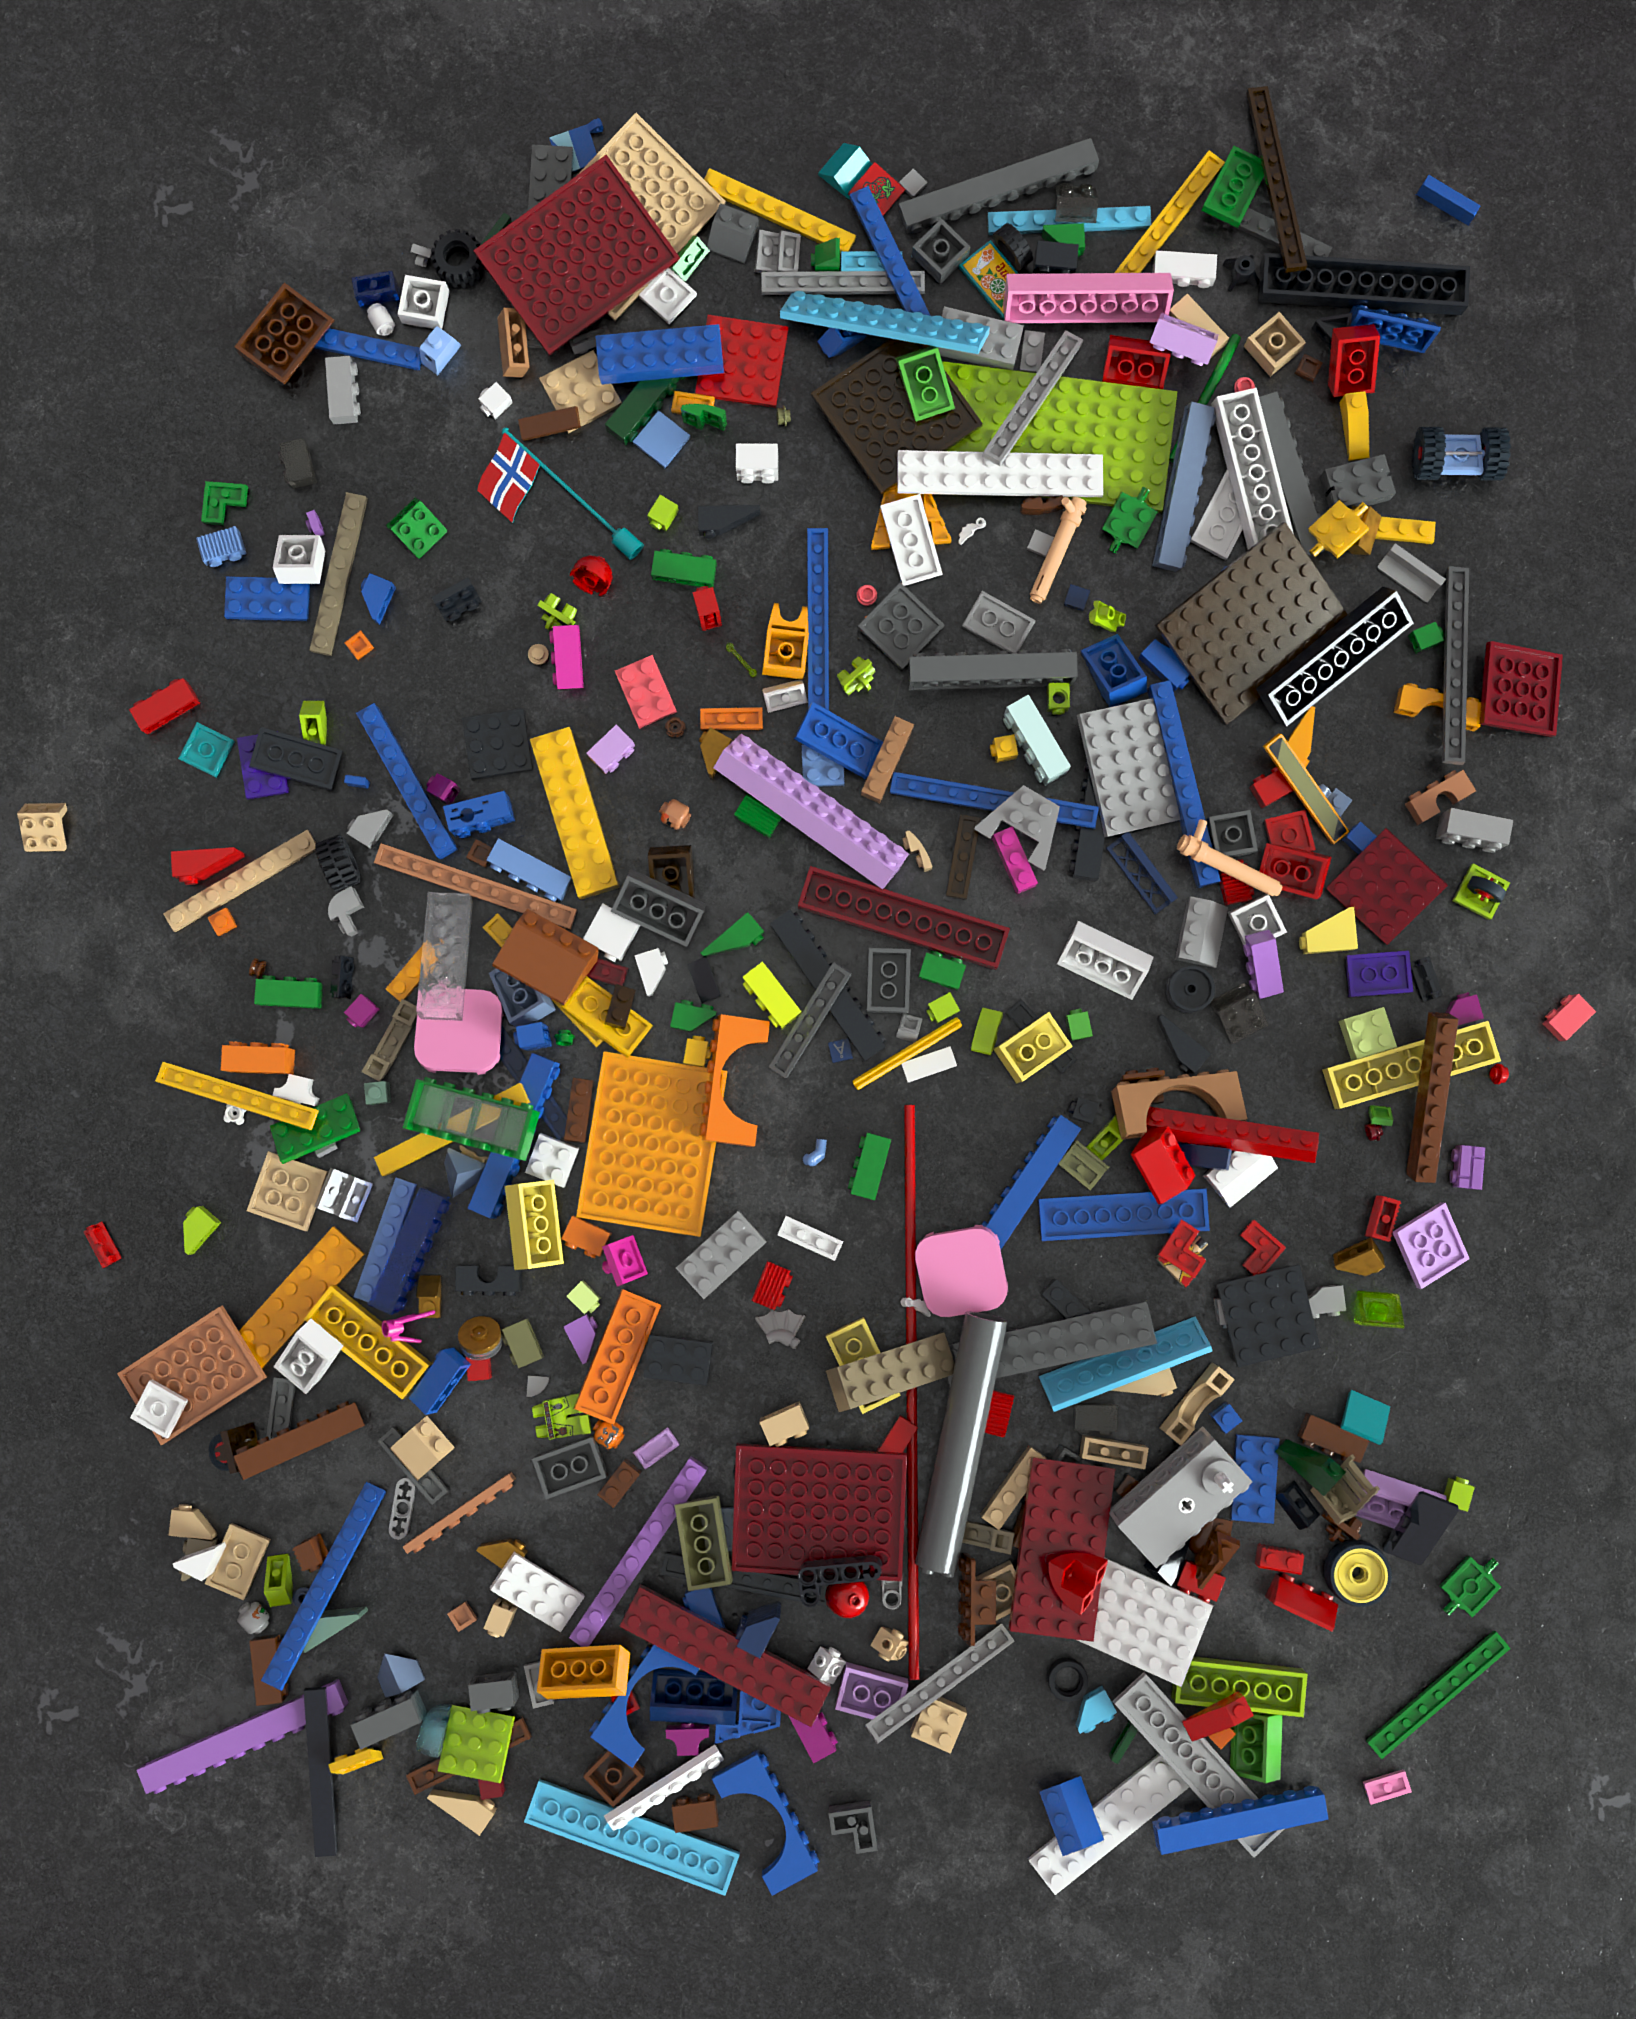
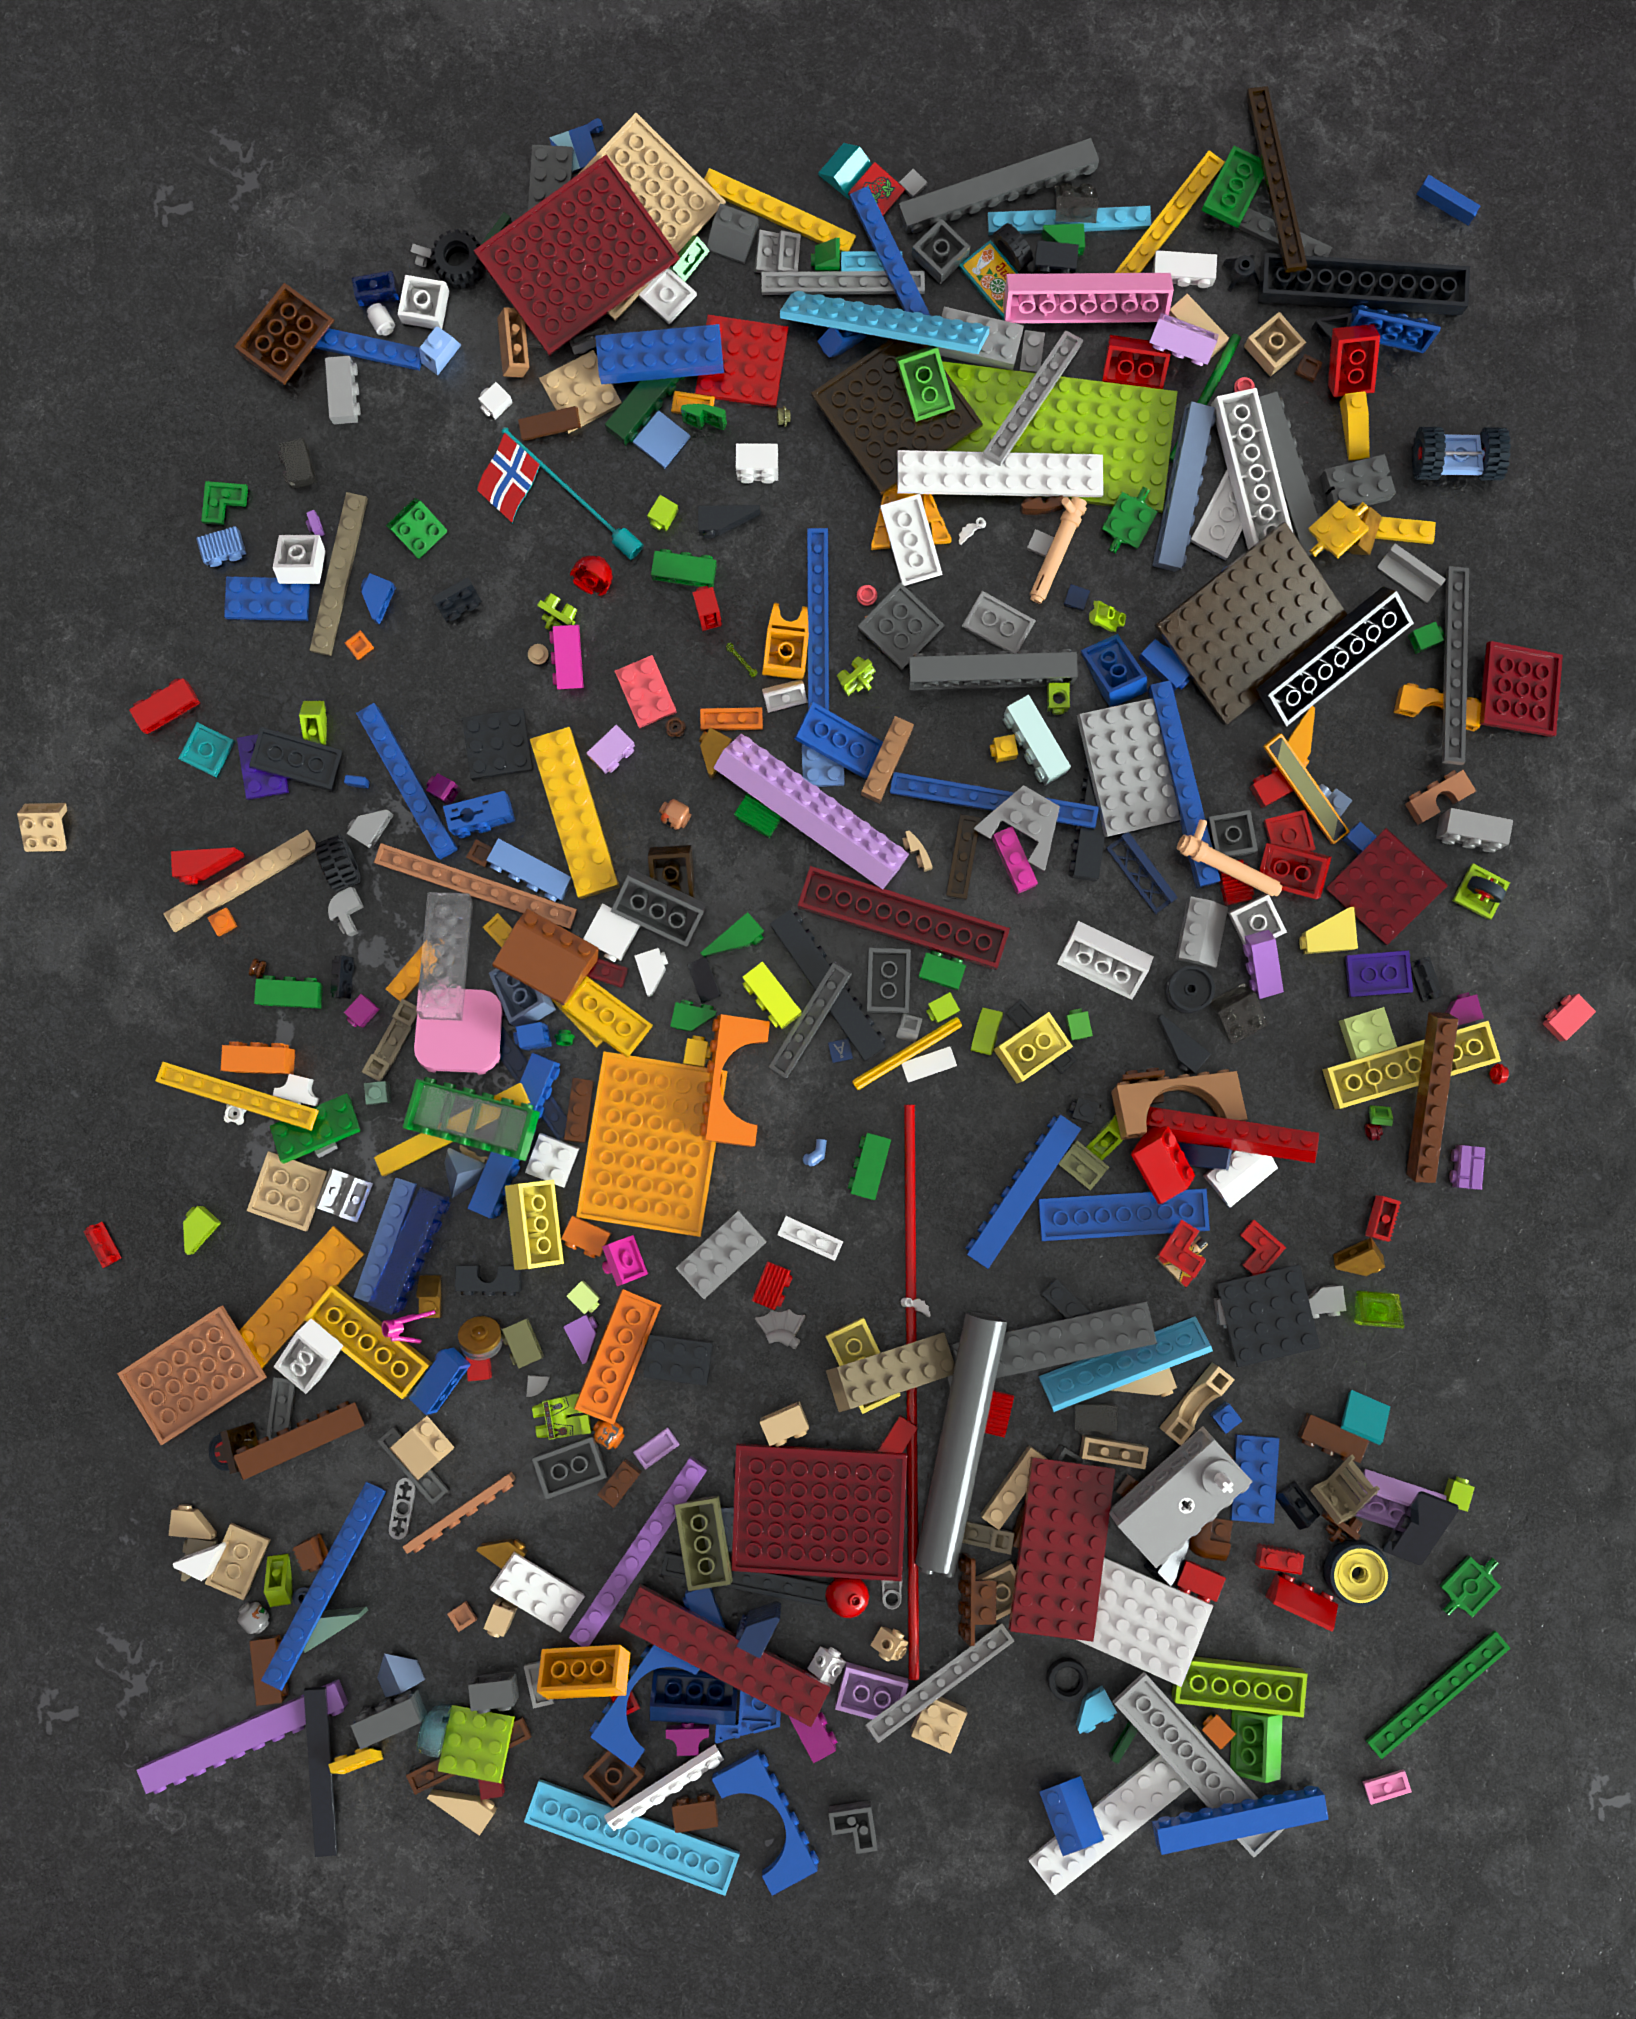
(159, 1408): white plate -> none
(620, 1007): dark brown plate -> none
(841, 1575): black beam -> none
(961, 1271): bright pink tile -> none
(1076, 1578): red brick -> none
(1214, 1557): reddish brown bracket -> none
(1218, 1717): red slope -> none
(1313, 1466): dark green slope -> none
(1431, 1245): lavender plate -> none

